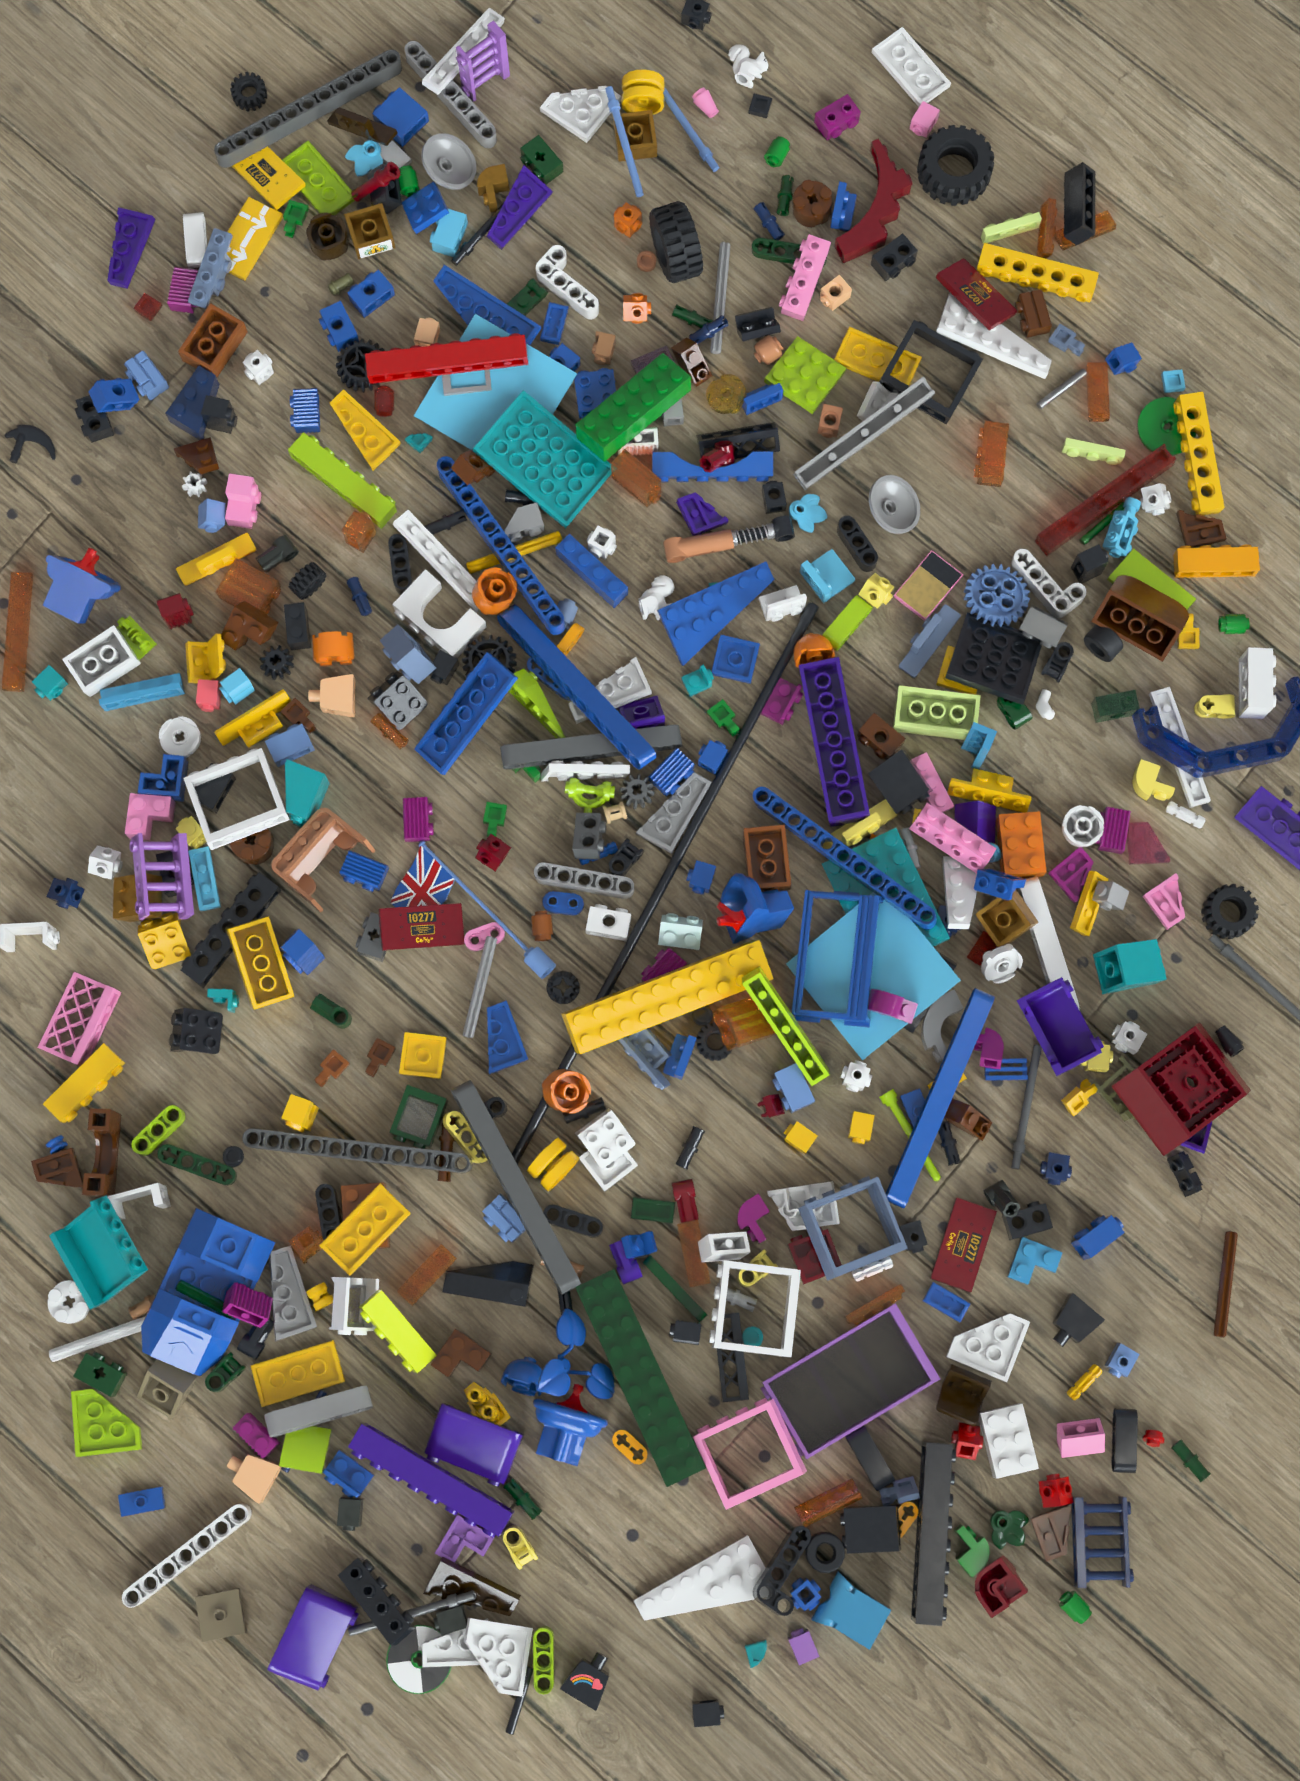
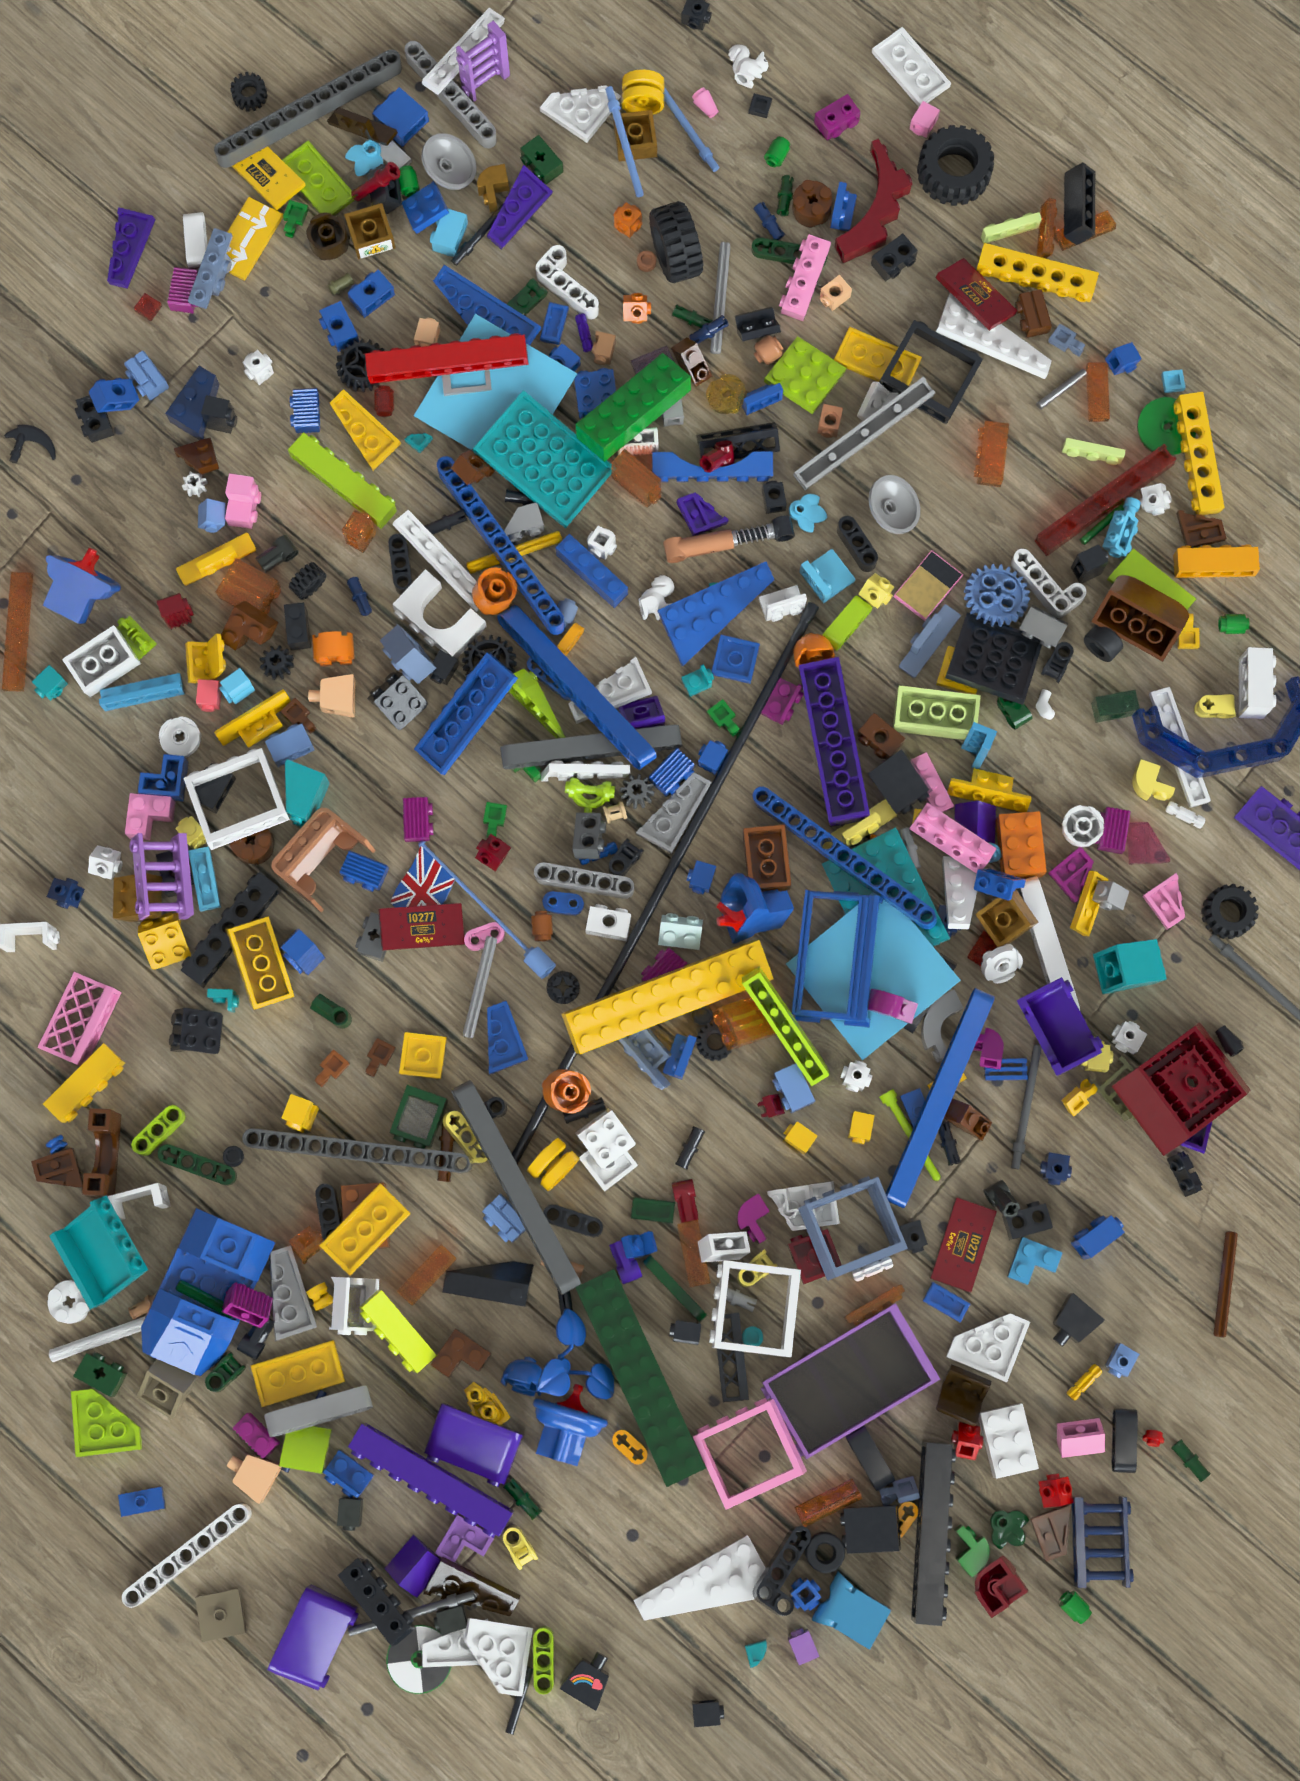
(213, 340): dark orange brick -> none
(389, 731): clear orange pin -> none
(413, 1566): none -> dark purple slope
(584, 332): none -> dark purple axle

